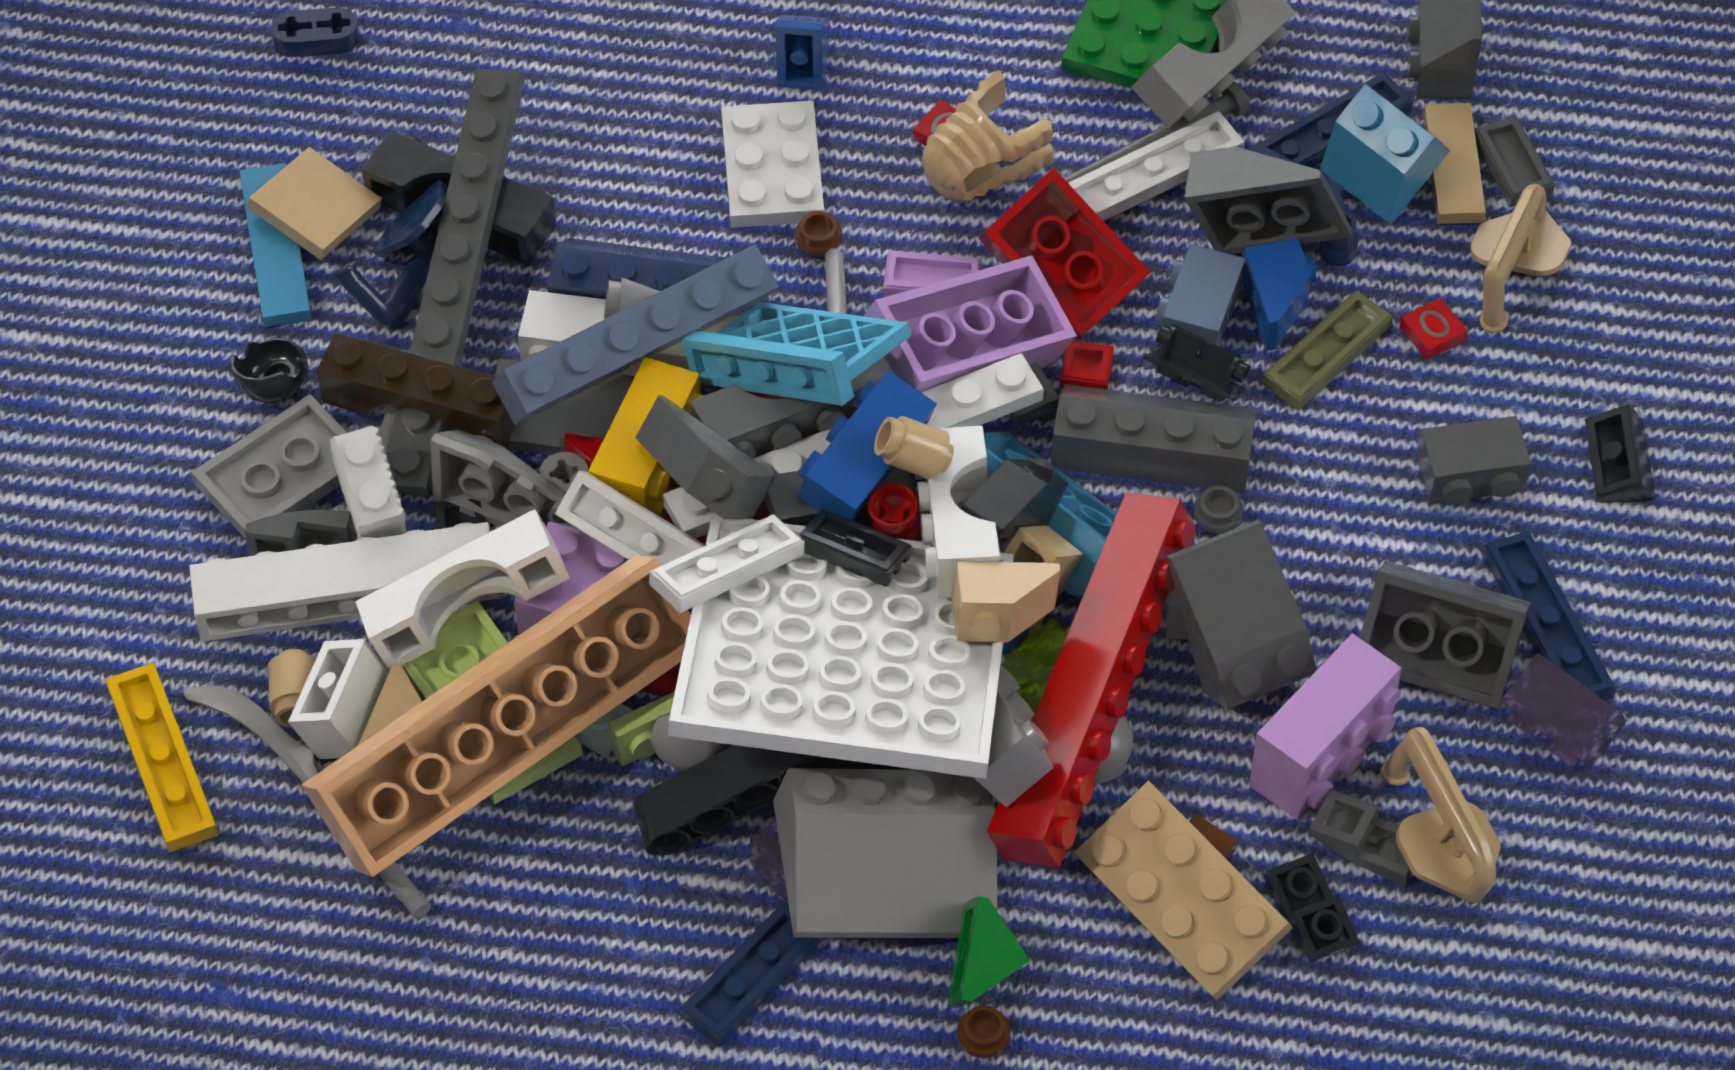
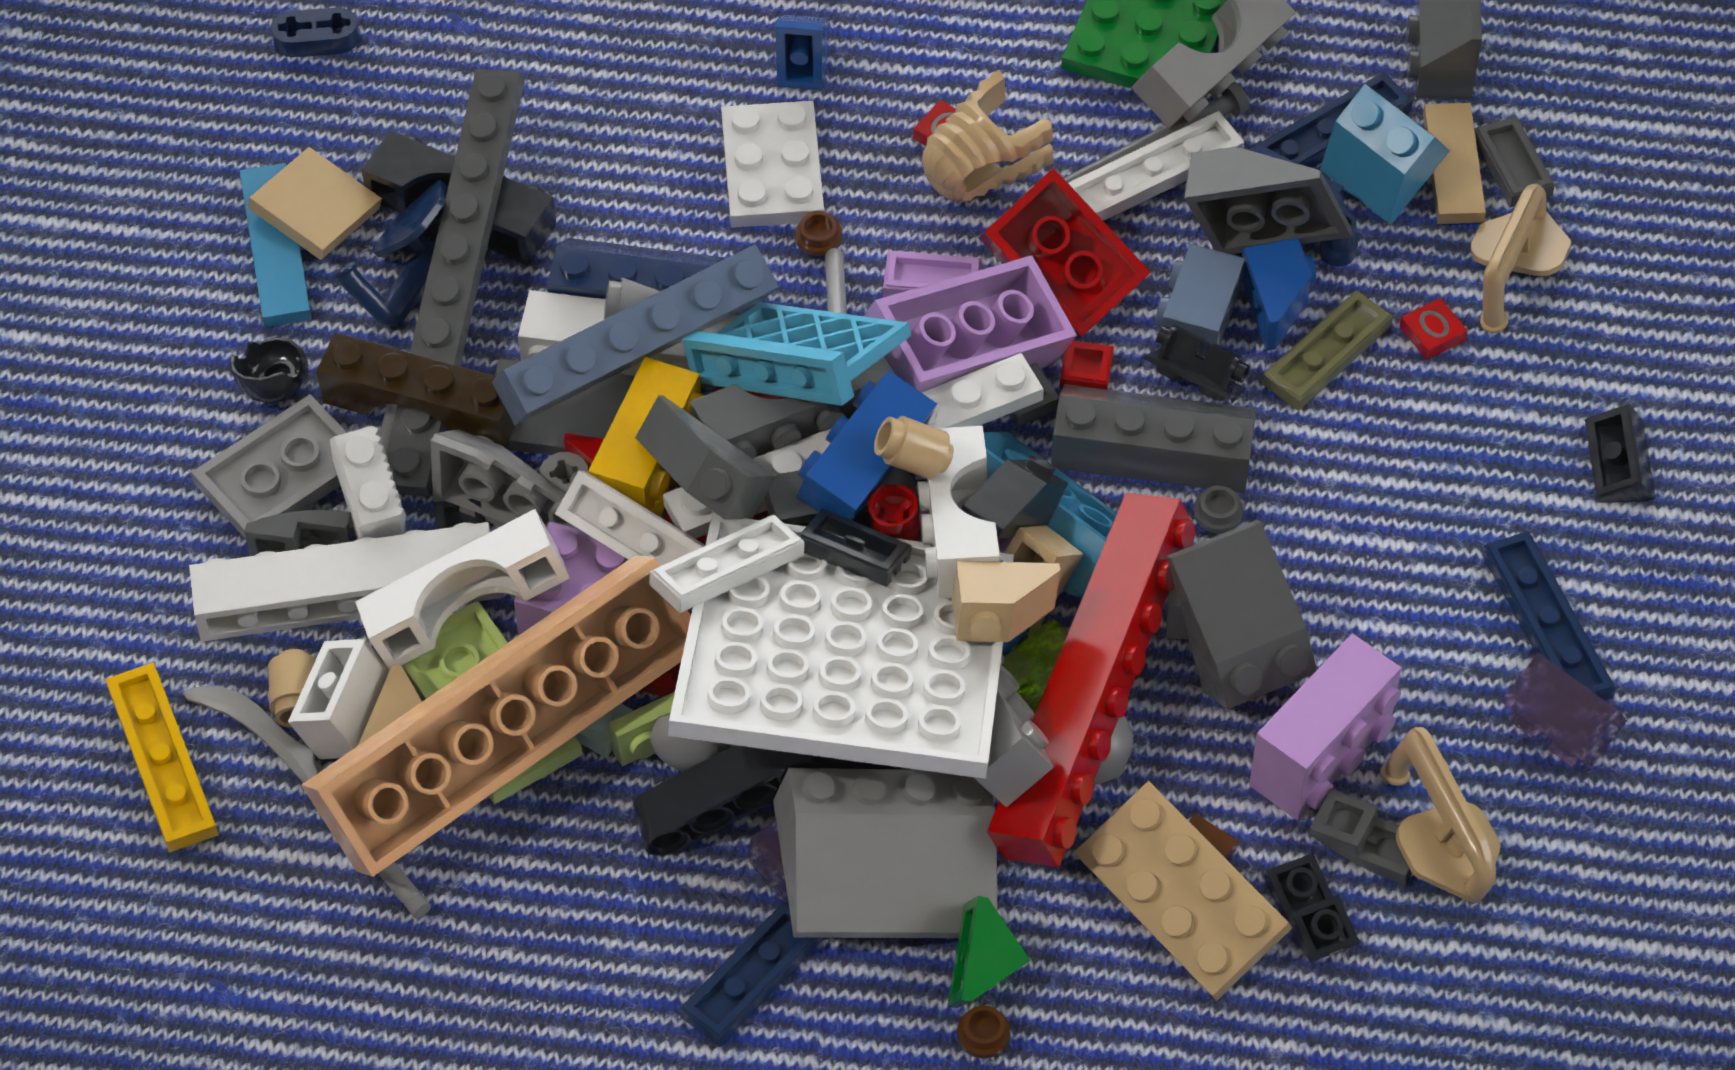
(1445, 632): dark grey slope -> none
(1473, 460): dark grey brick -> none

